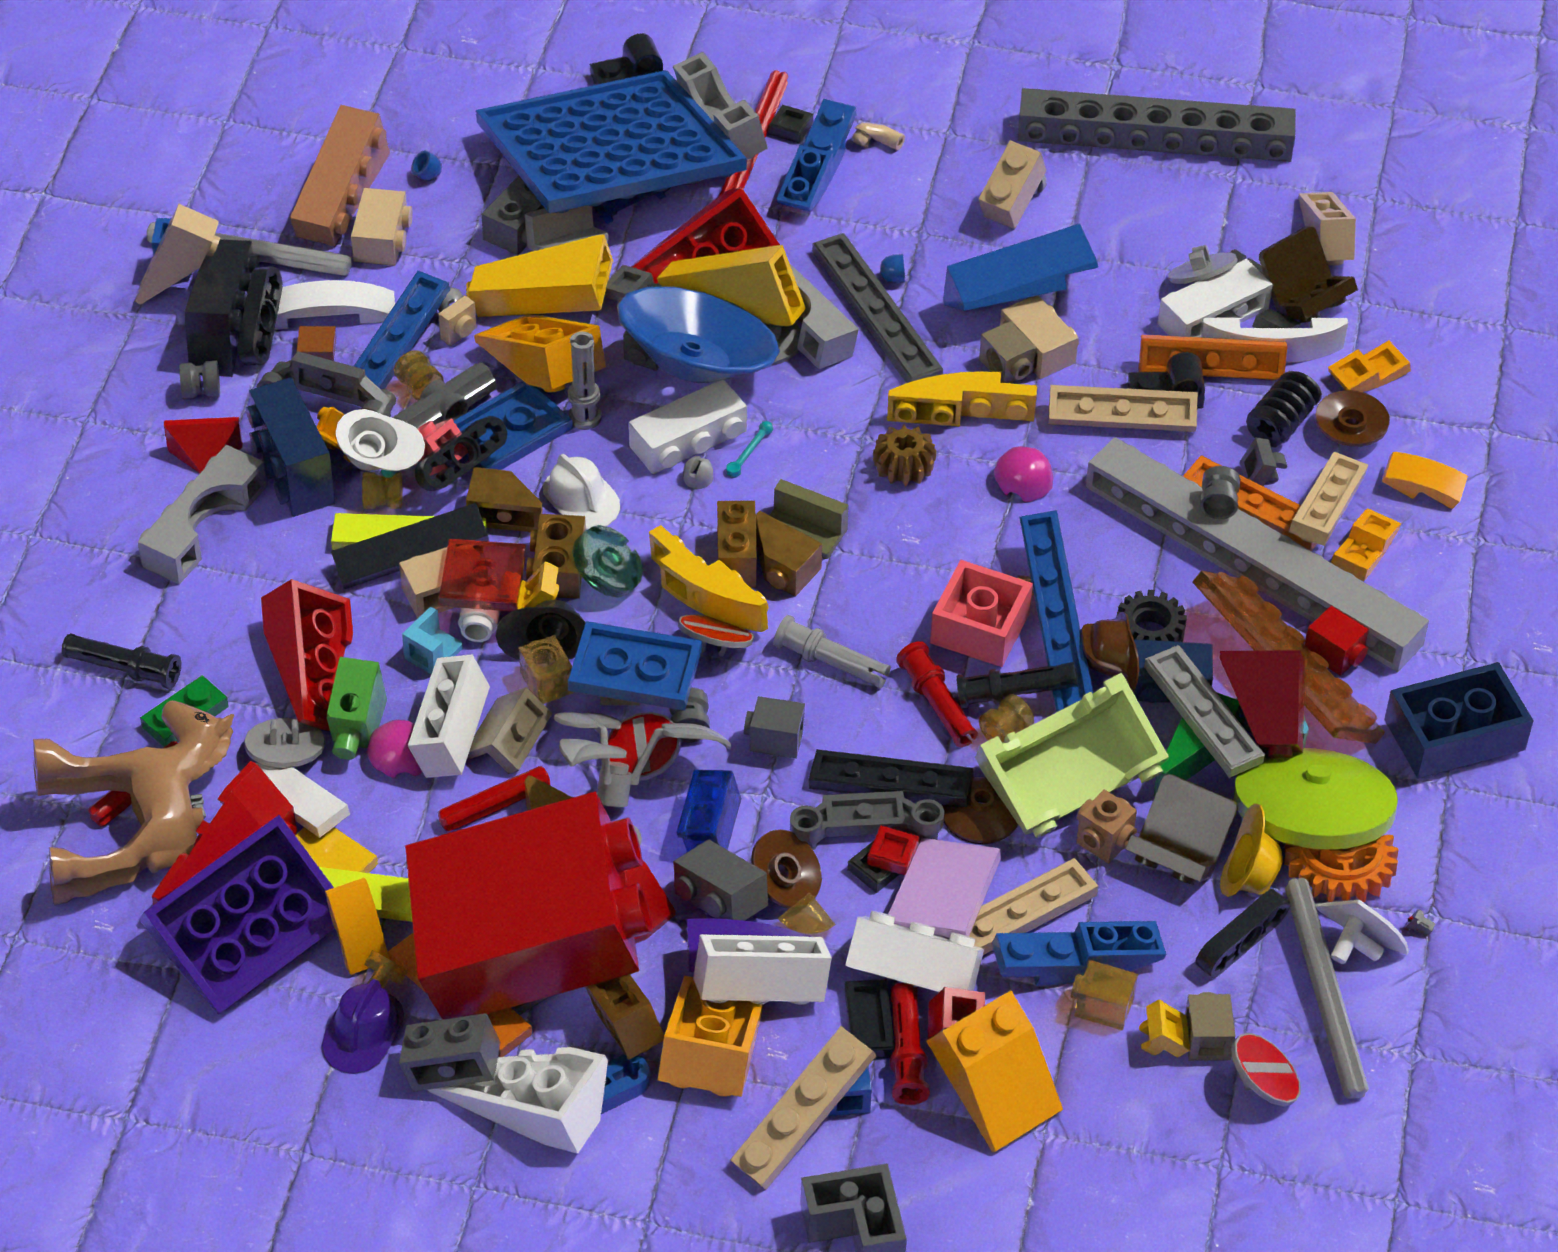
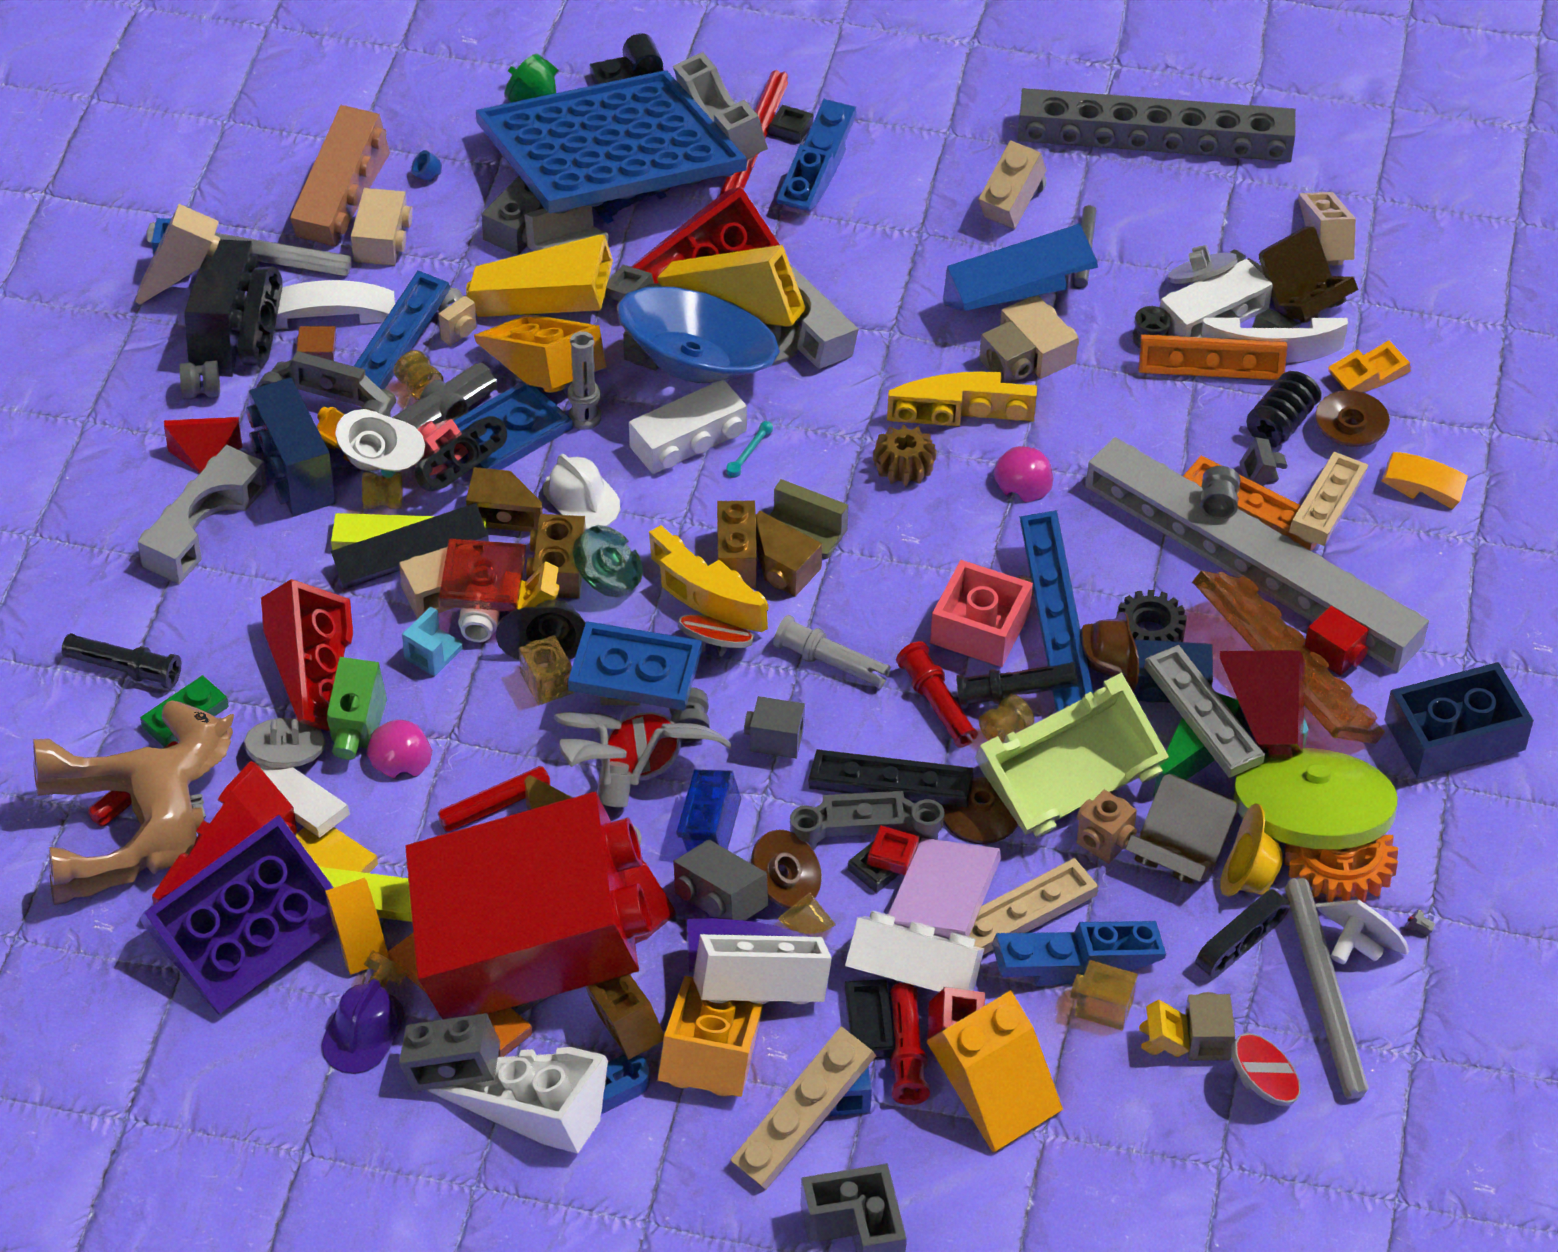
(449, 716): white brick -> none
(511, 729): dark tan panel -> none
(531, 79): none -> green helmet
(704, 474): light grey hinge -> none
(876, 308): dark grey tile -> none
(878, 132): tan arm -> none
(893, 268): blue hinge -> none
(1088, 226): none -> dark grey bar
(1123, 408): tan plate -> none
(1150, 321): none -> pearl dark grey wheel
(1181, 374): black plate -> none
(1366, 544): light orange slope -> none

